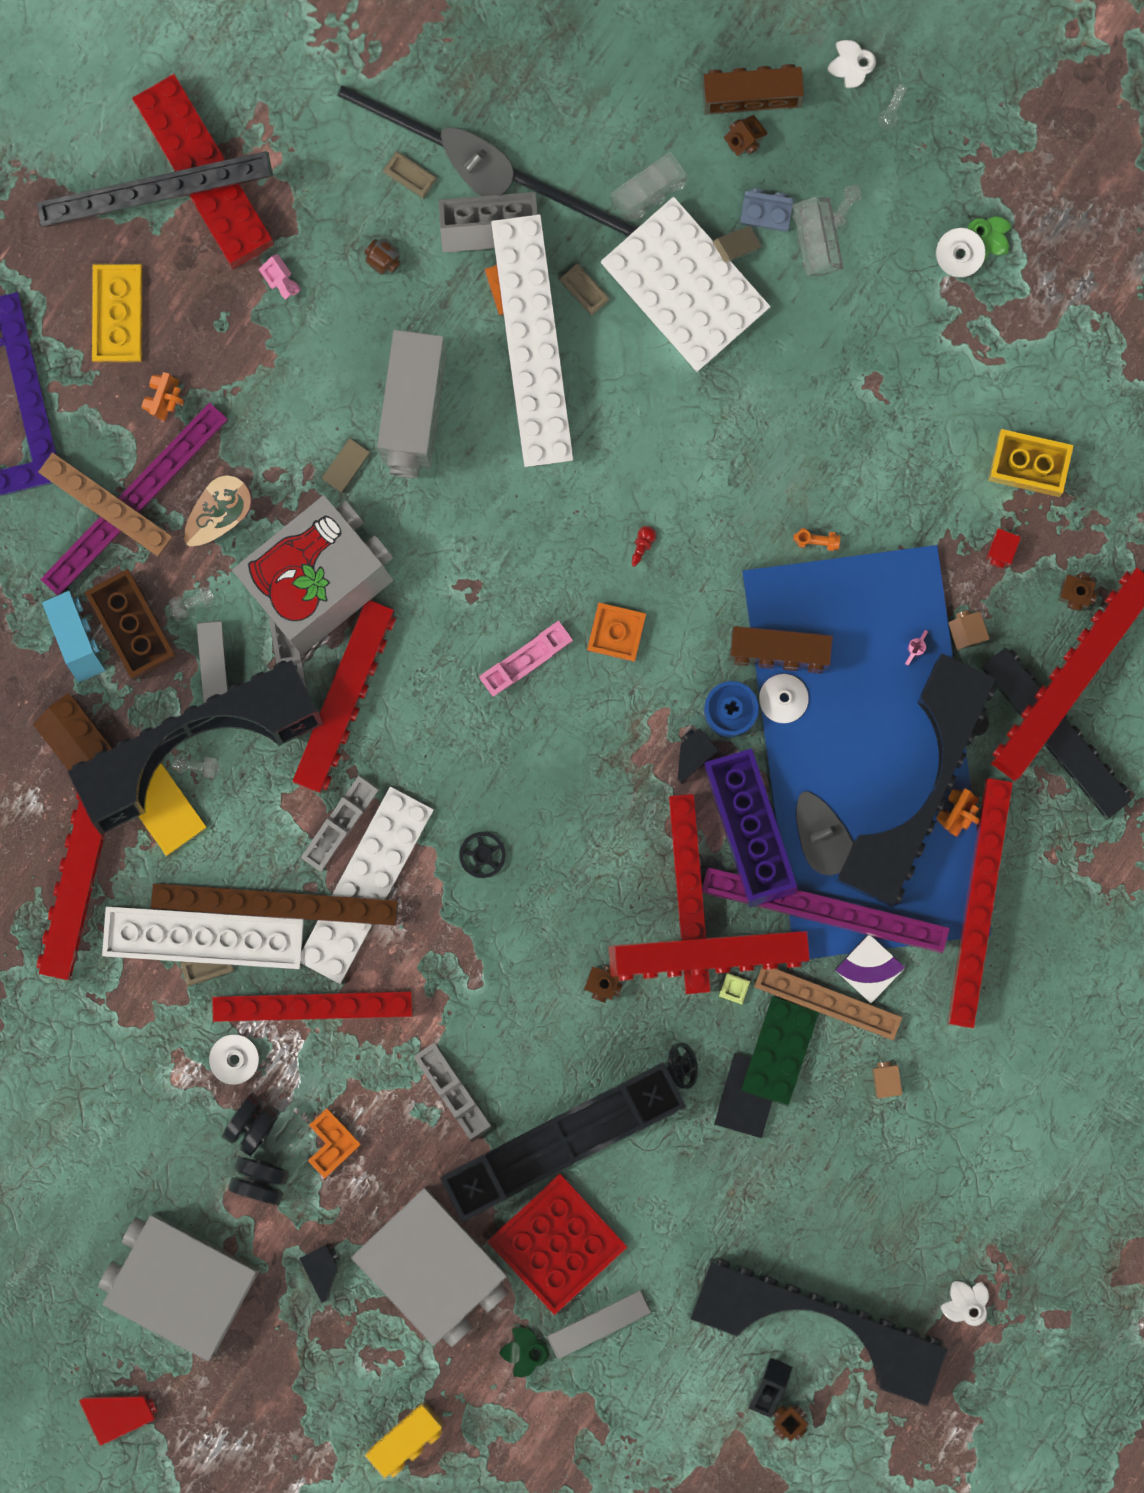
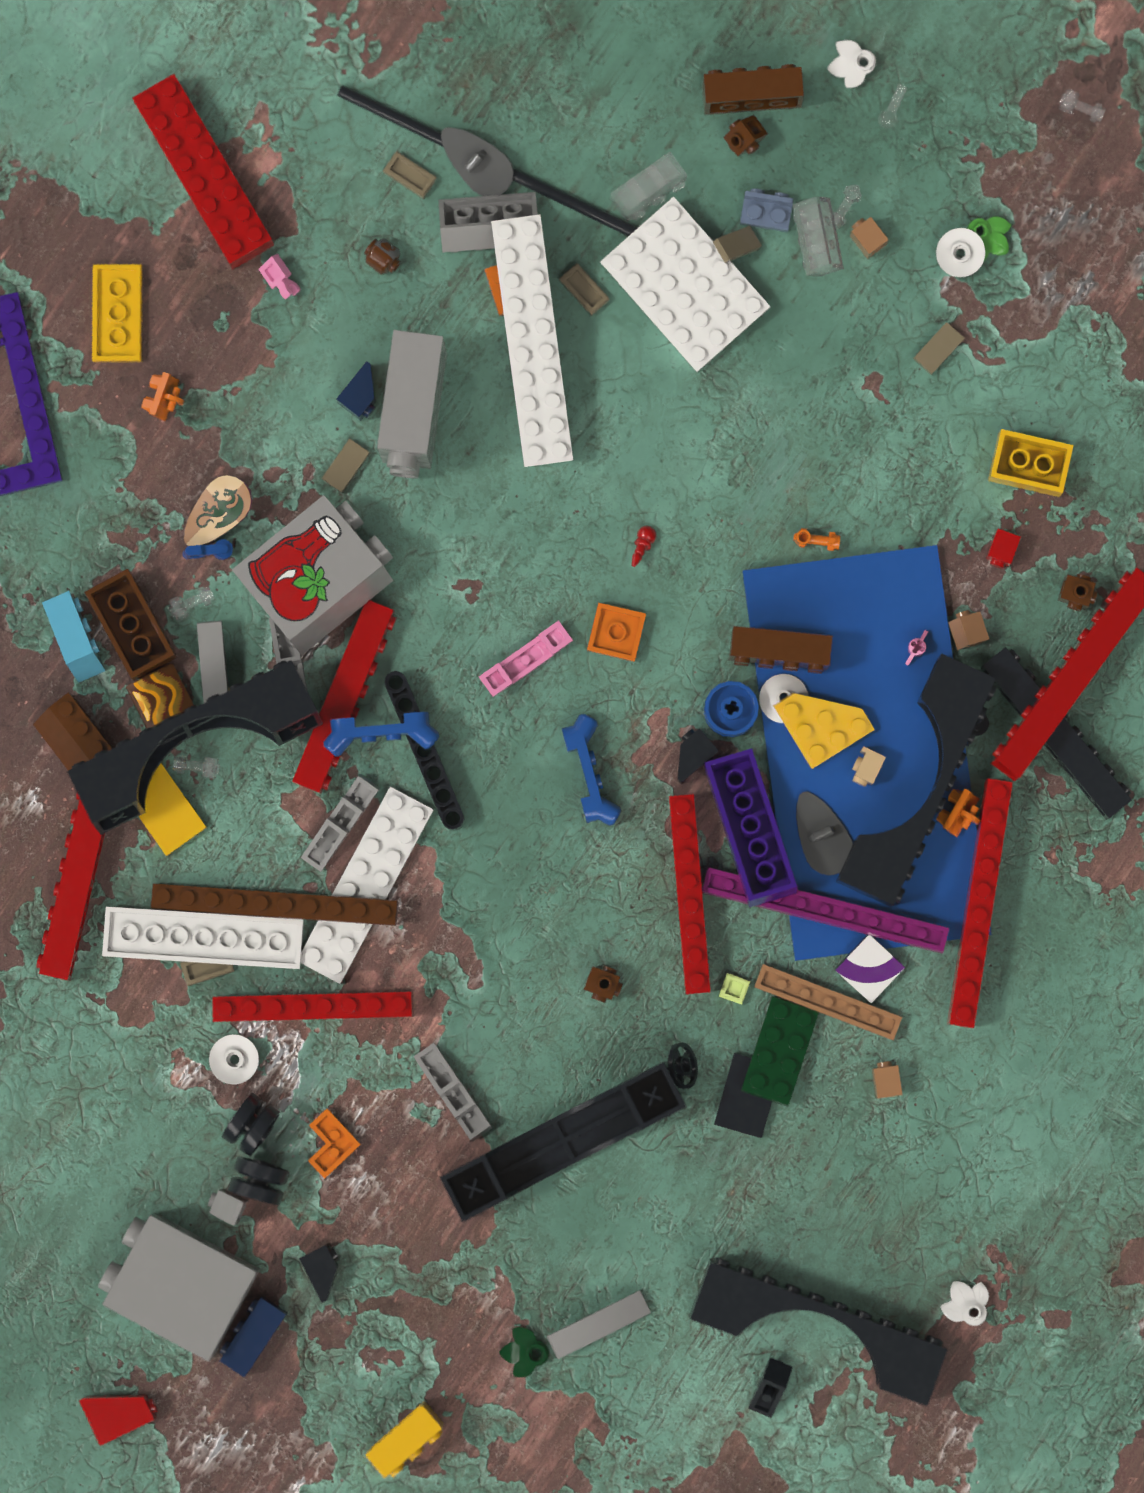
(105, 505): medium nougat plate -> none
(136, 496): magenta plate -> none
(155, 189): black plate -> none
(159, 696): none -> slope
(221, 550): none -> blue piece
(227, 1206): none -> light grey slope
(252, 1336): none -> dark blue brick
(359, 394): none -> dark blue slope
(415, 725): none -> blue plate
(426, 763): none -> black beam
(432, 1269): light grey brick -> none
(482, 855): black wheel -> none
(557, 1244): red plate -> none
(576, 739): none -> blue plate
(708, 954): red brick -> none
(794, 1431): reddish brown brick -> none
(821, 725): none -> yellow plate
(867, 767): none -> tan brick
(868, 237): none -> medium nougat brick
(938, 348): none -> dark tan tile
(1069, 102): none -> clear bar

